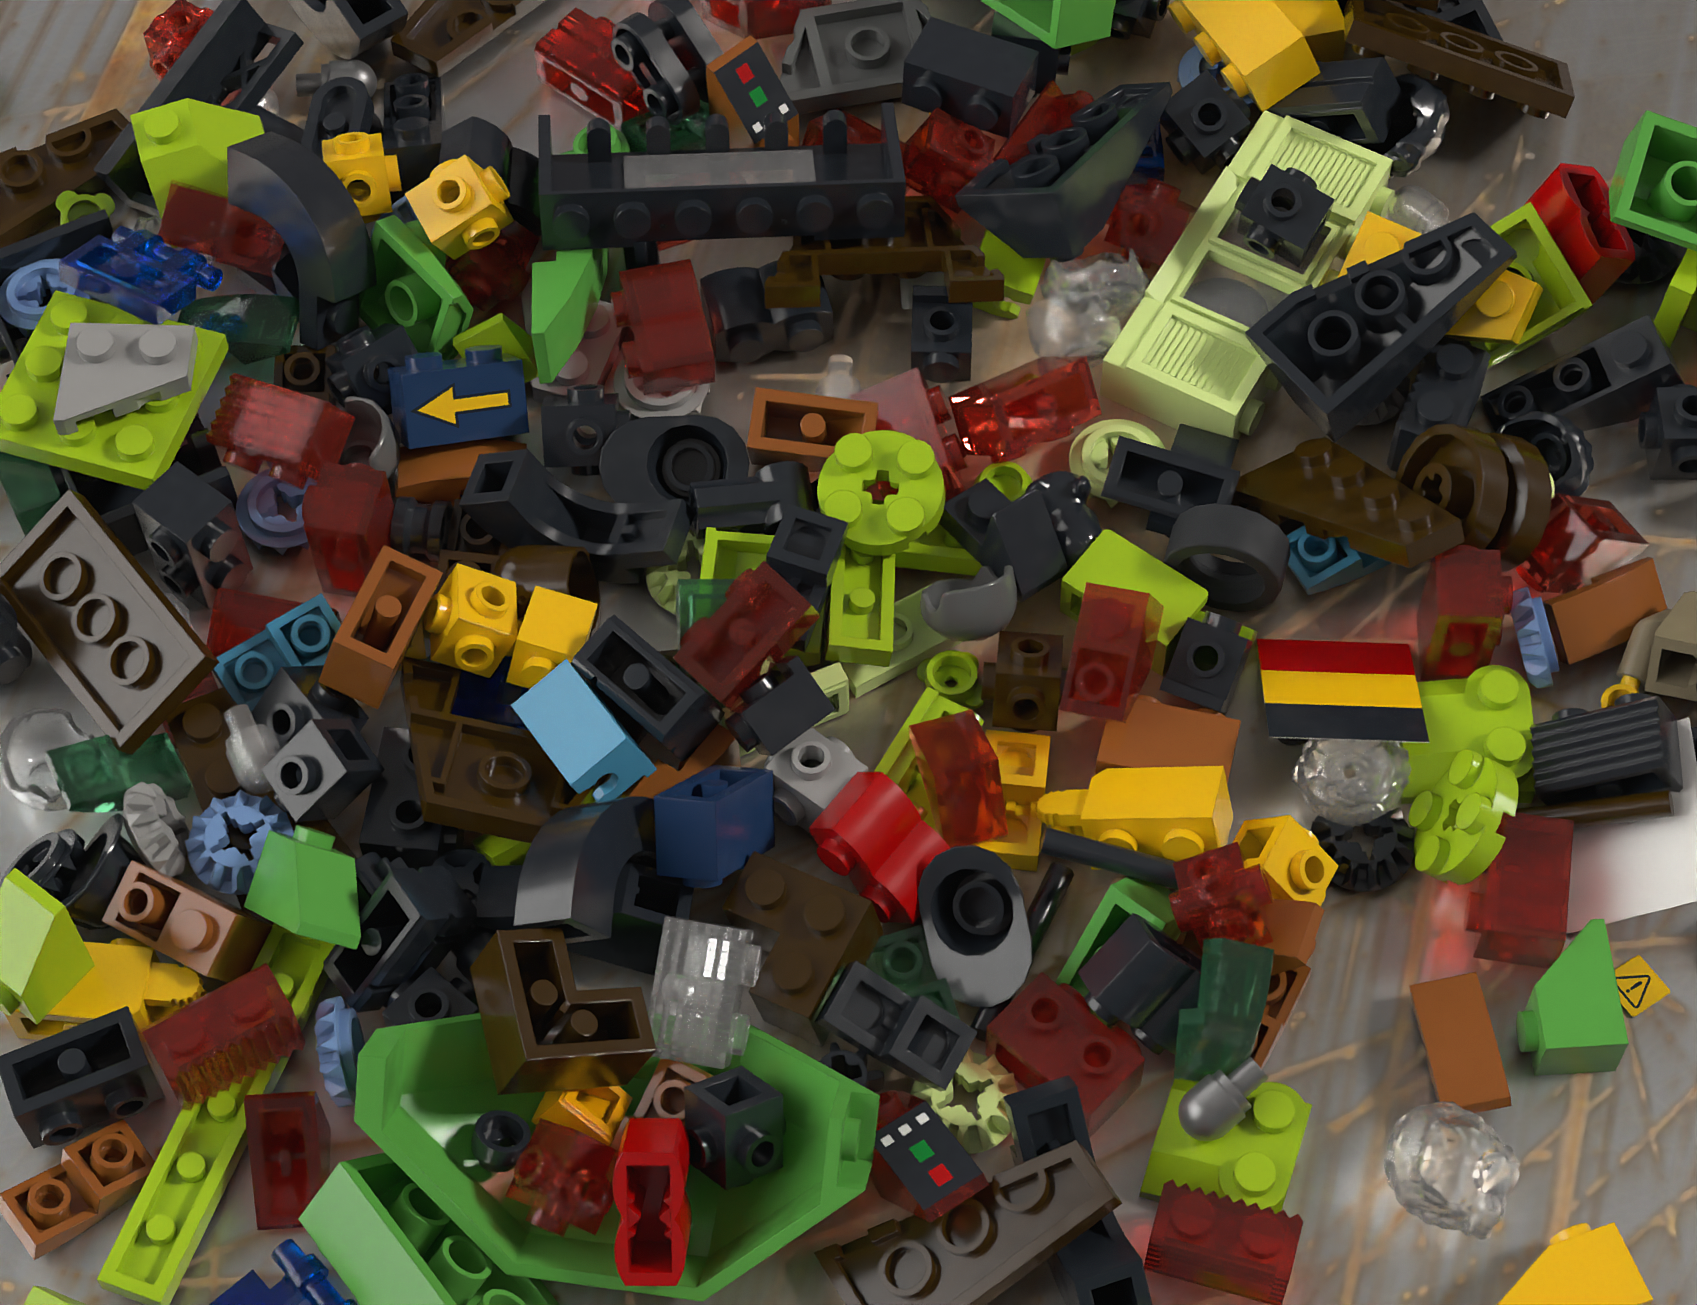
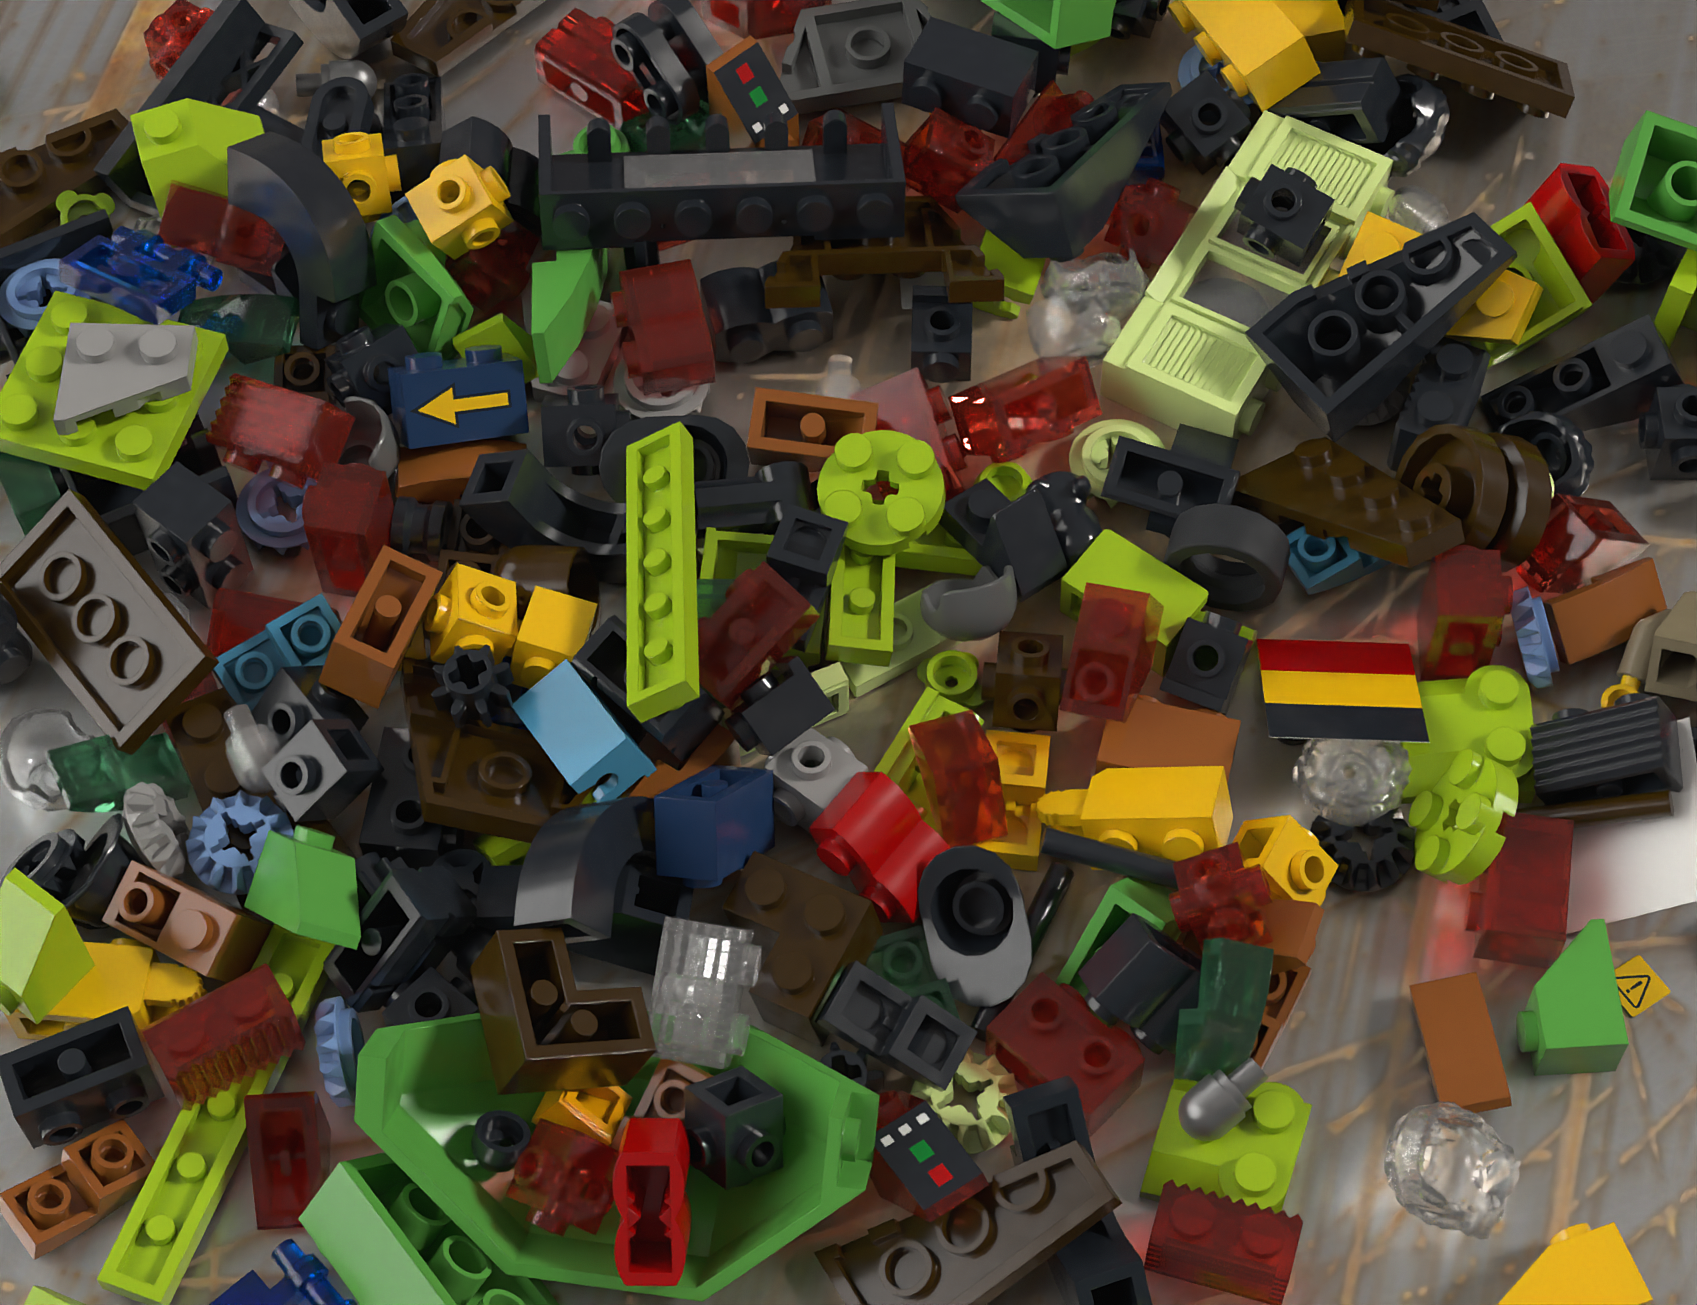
(472, 668): none -> black gear
(661, 573): none -> lime plate

